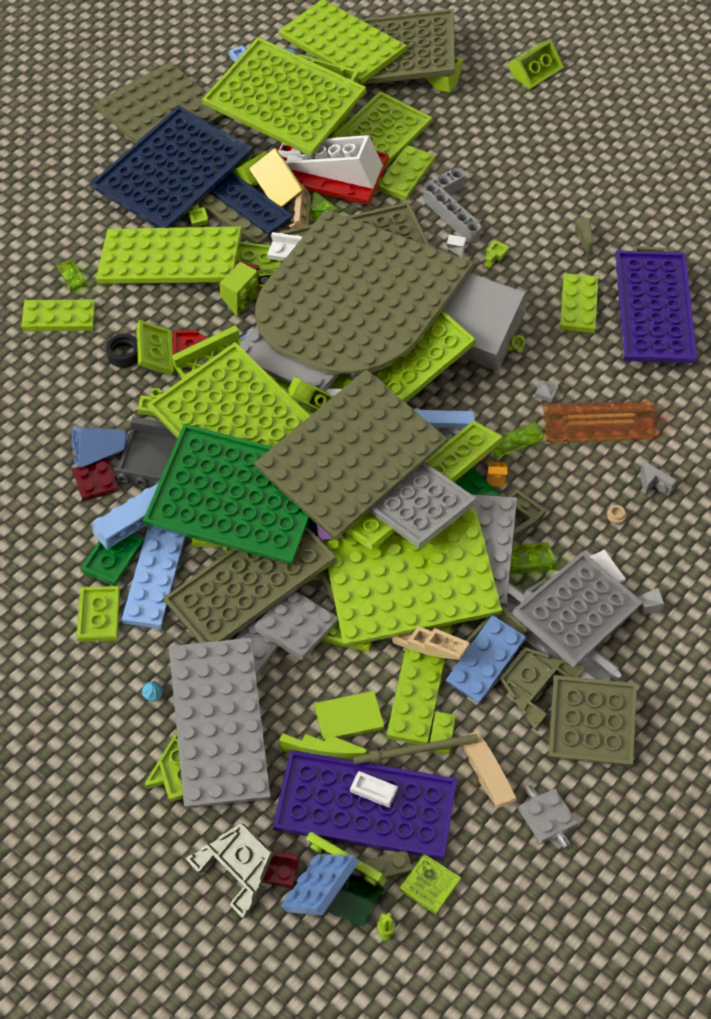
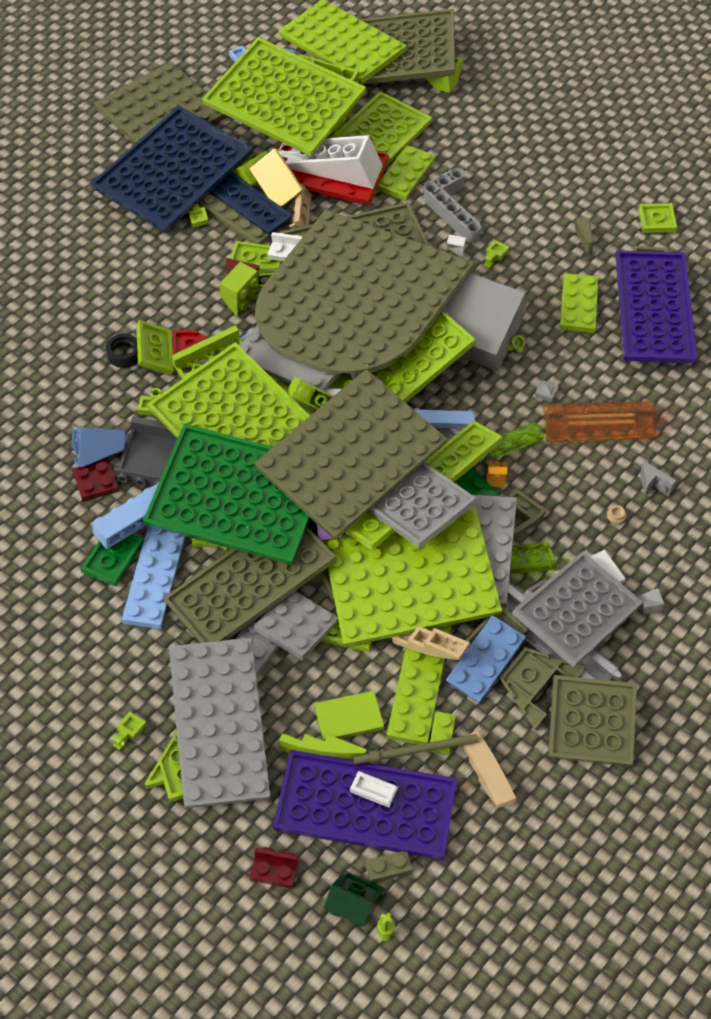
(58, 315): lime plate -> none
(71, 275): clear neon green plate -> none
(98, 614): lime tile -> none
(130, 728): none -> lime plate
(152, 691): medium azure plate -> none
(168, 255): lime plate -> none
(243, 857): wing -> none
(319, 205): clear neon green slope -> none
(319, 884): medium blue plate -> none
(371, 875): lime plate -> none
(430, 884): lime tile -> none
(536, 64): lime slope -> none
(547, 816): light grey plate -> none
(657, 218): none -> lime plate

